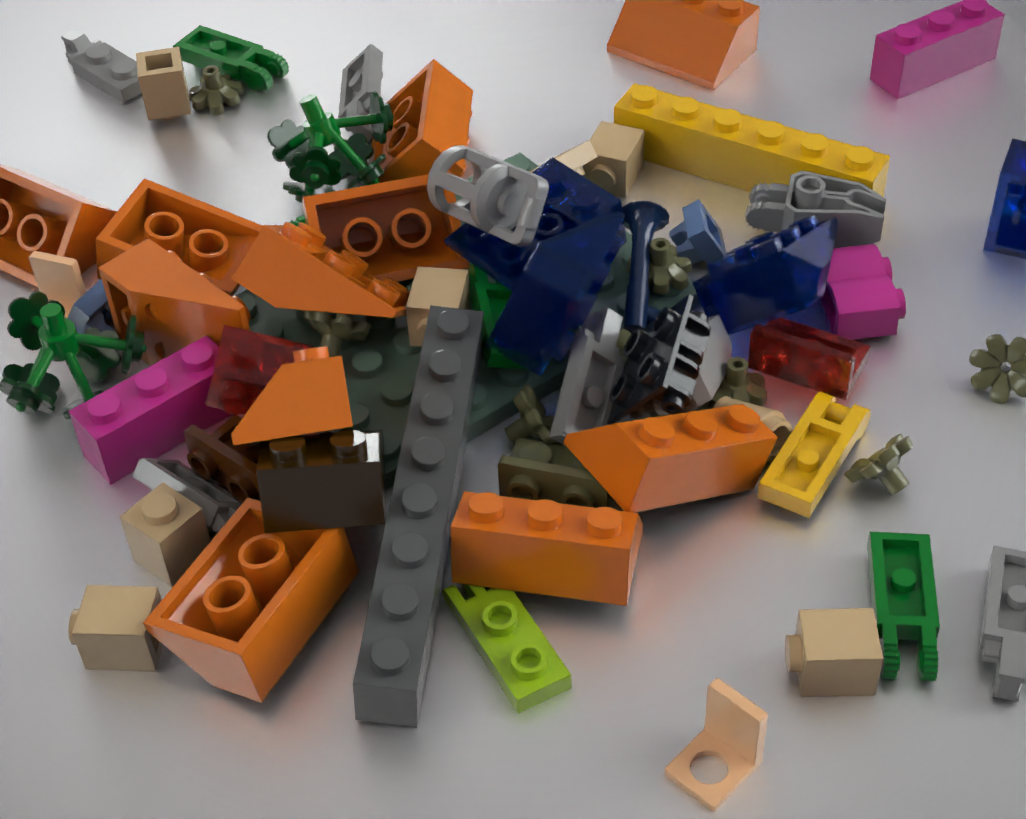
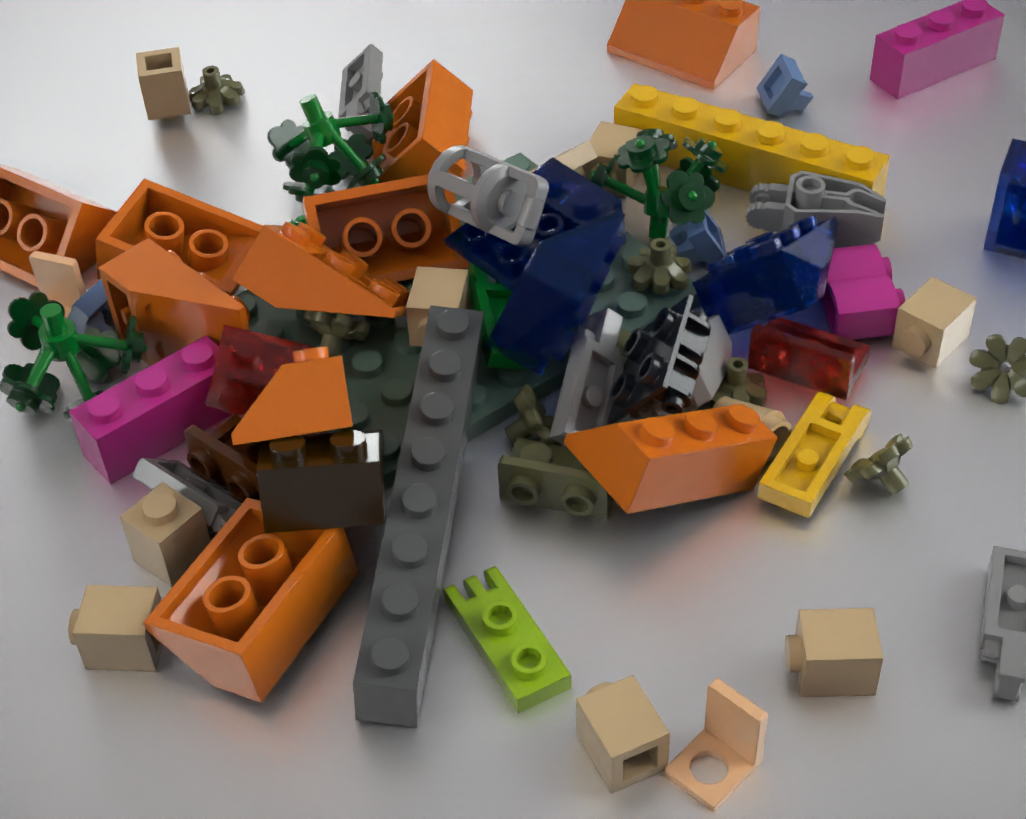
(102, 66): light grey hinge -> none
(233, 57): green hinge -> none
(545, 547): orange slope -> none
(622, 733): none -> tan brick
(643, 220): dark blue piece -> none
(688, 188): none -> dark green plant
(784, 87): none -> medium blue tile
(904, 599): green hinge -> none
(933, 322): none -> tan brick

